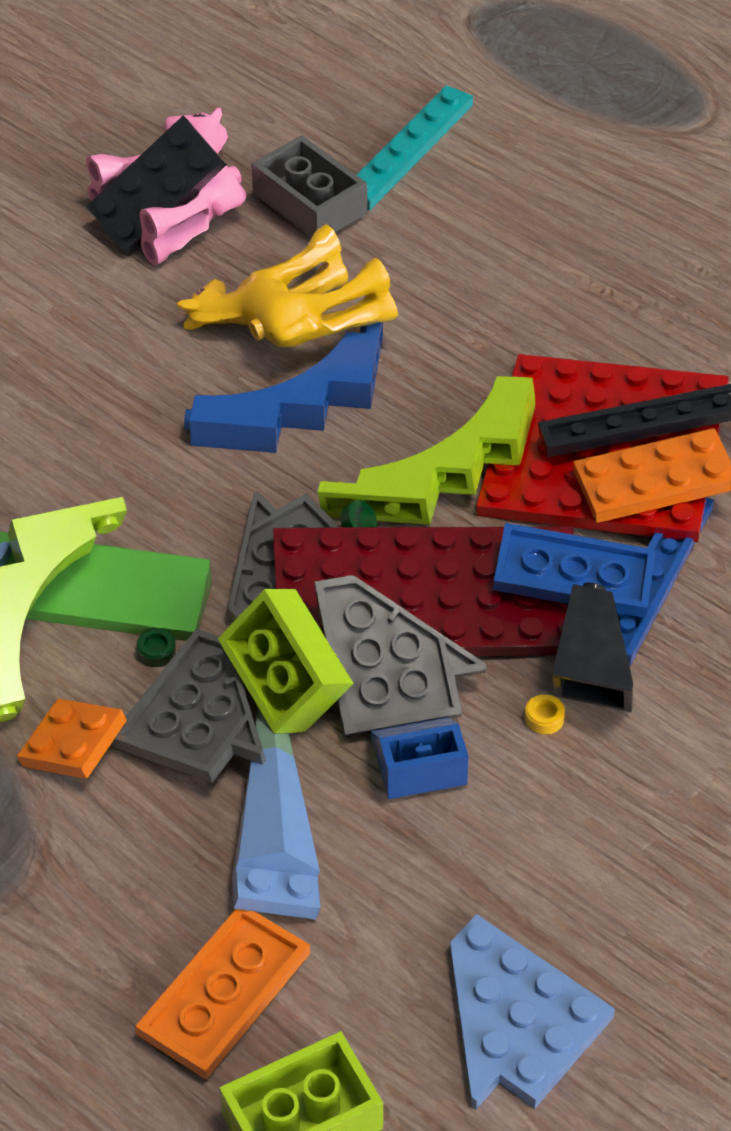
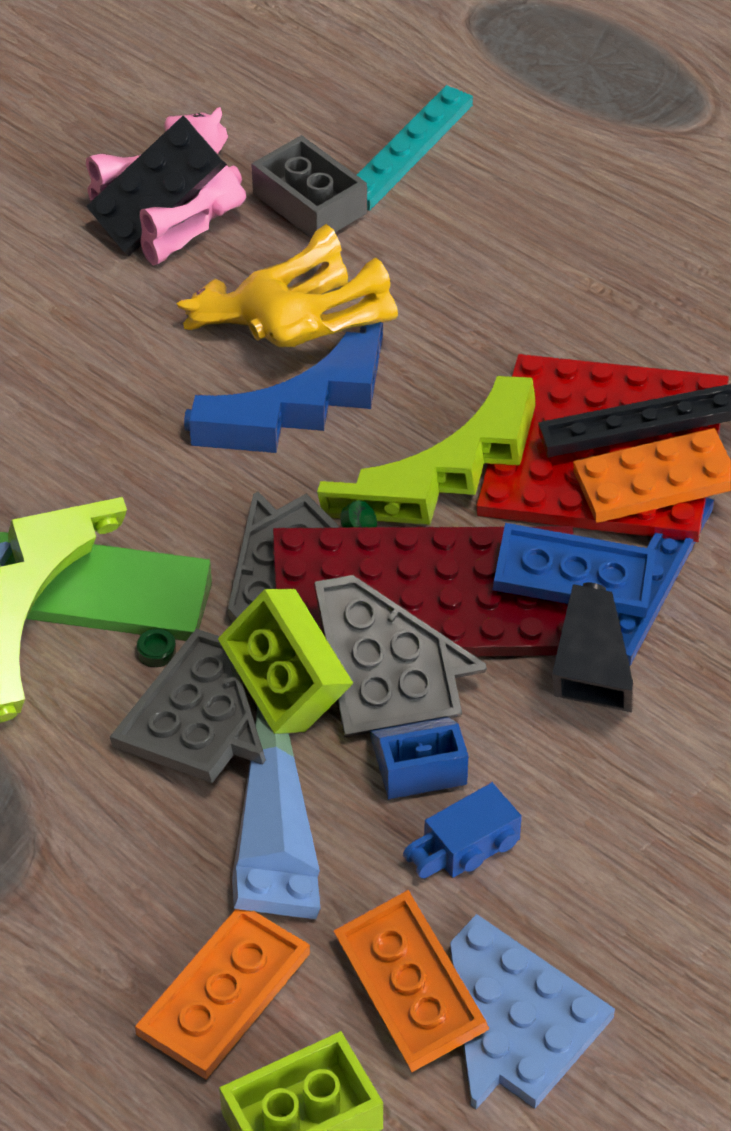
(72, 738): orange plate -> none
(411, 981): none -> orange plate
(466, 834): none -> blue brick
(544, 714): yellow tile -> none

